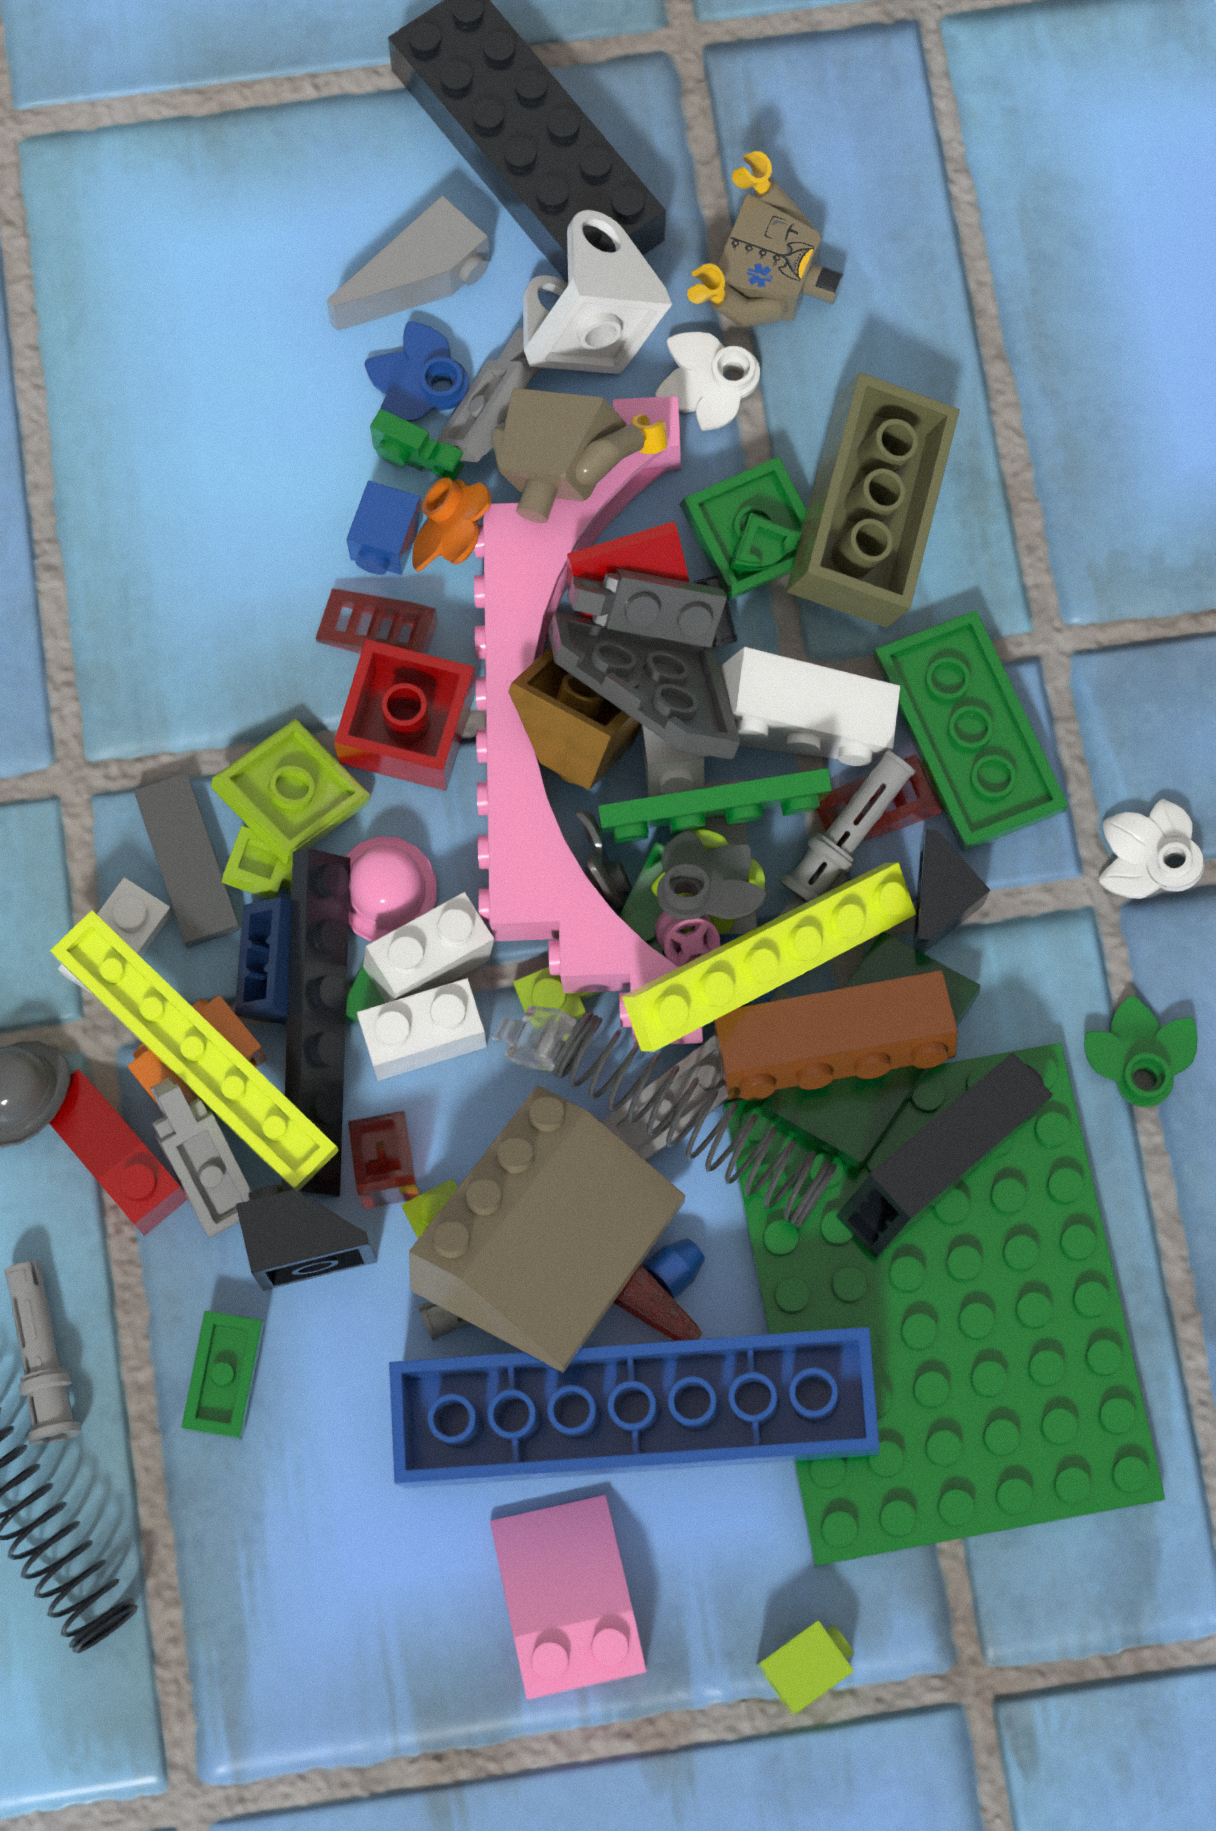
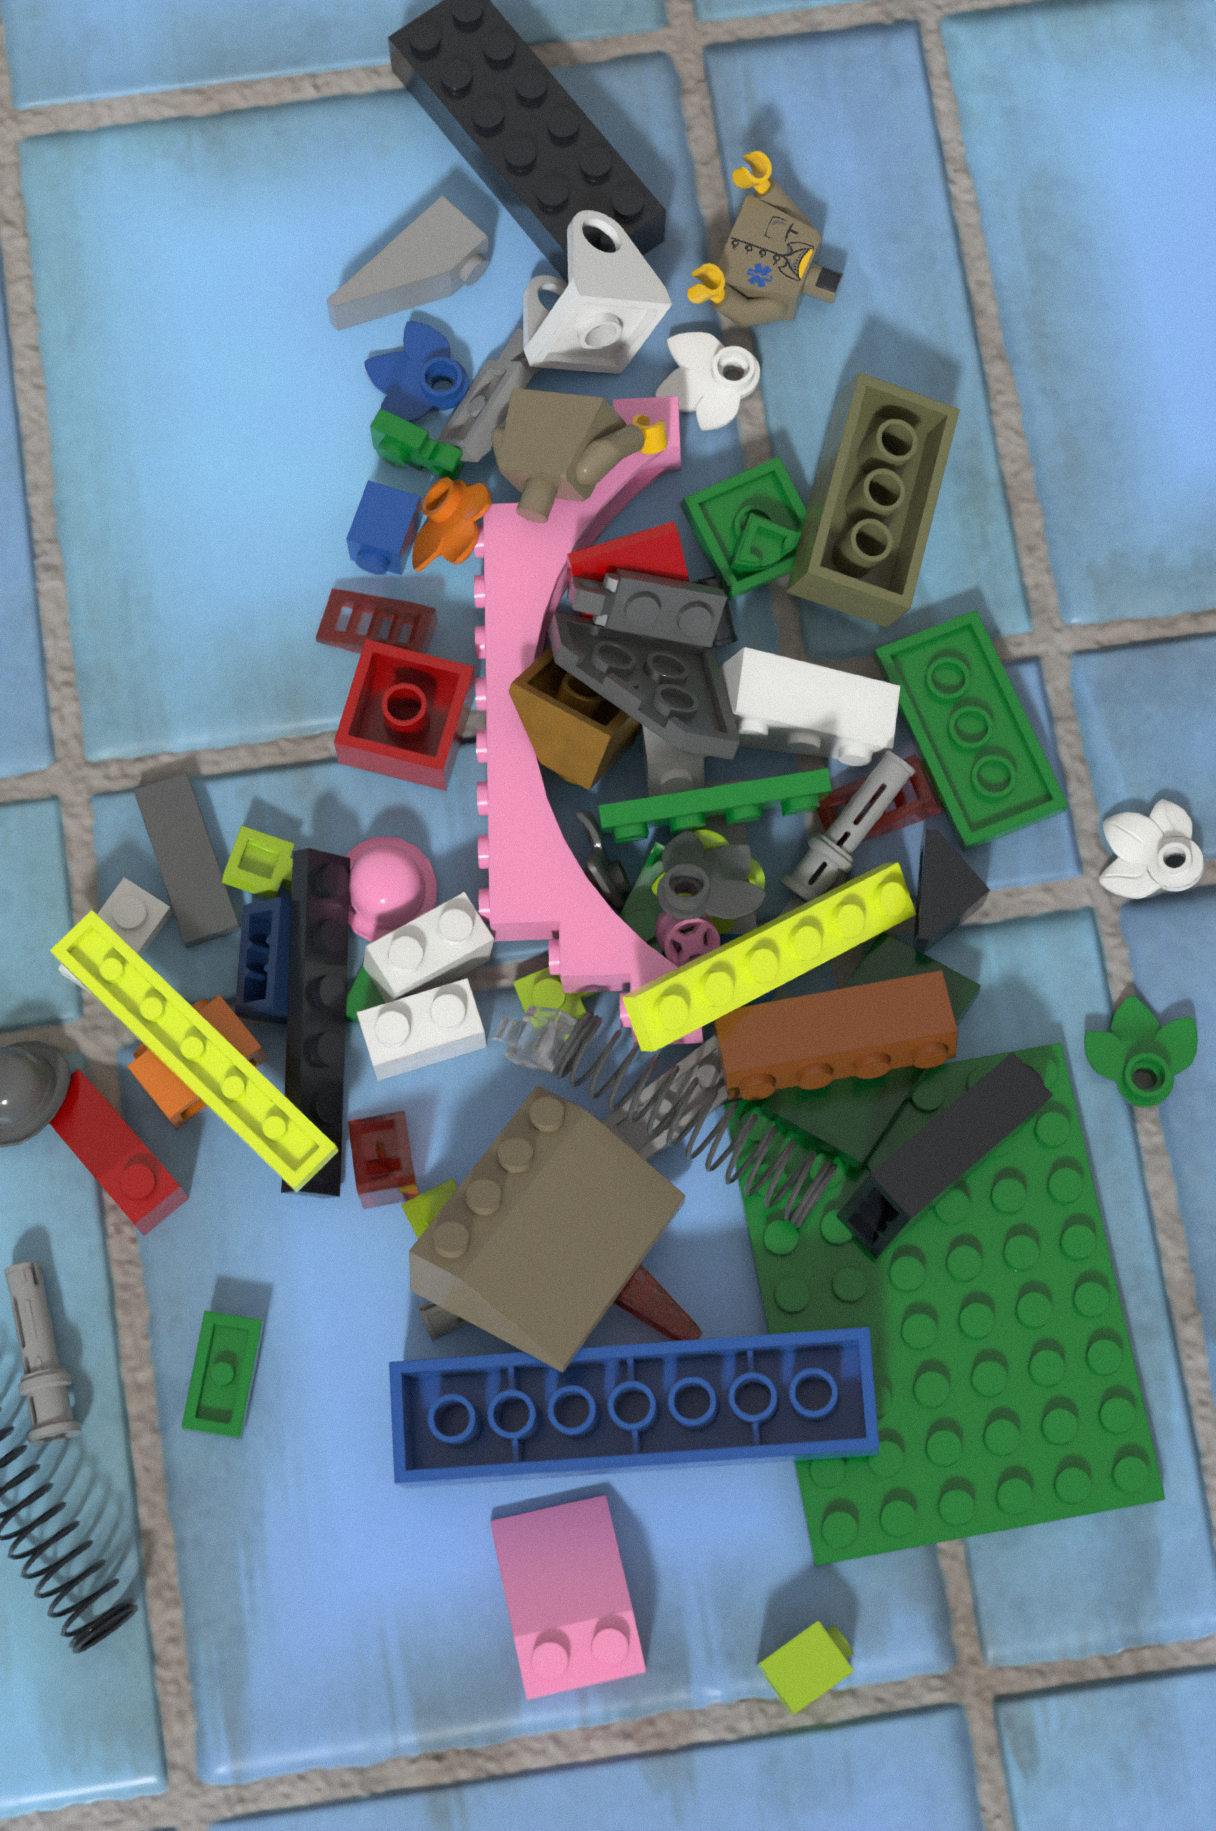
(199, 1158): light grey hinge -> none
(290, 790): lime tile -> none
(297, 1238): black slope -> none
(676, 1265): blue hose -> none

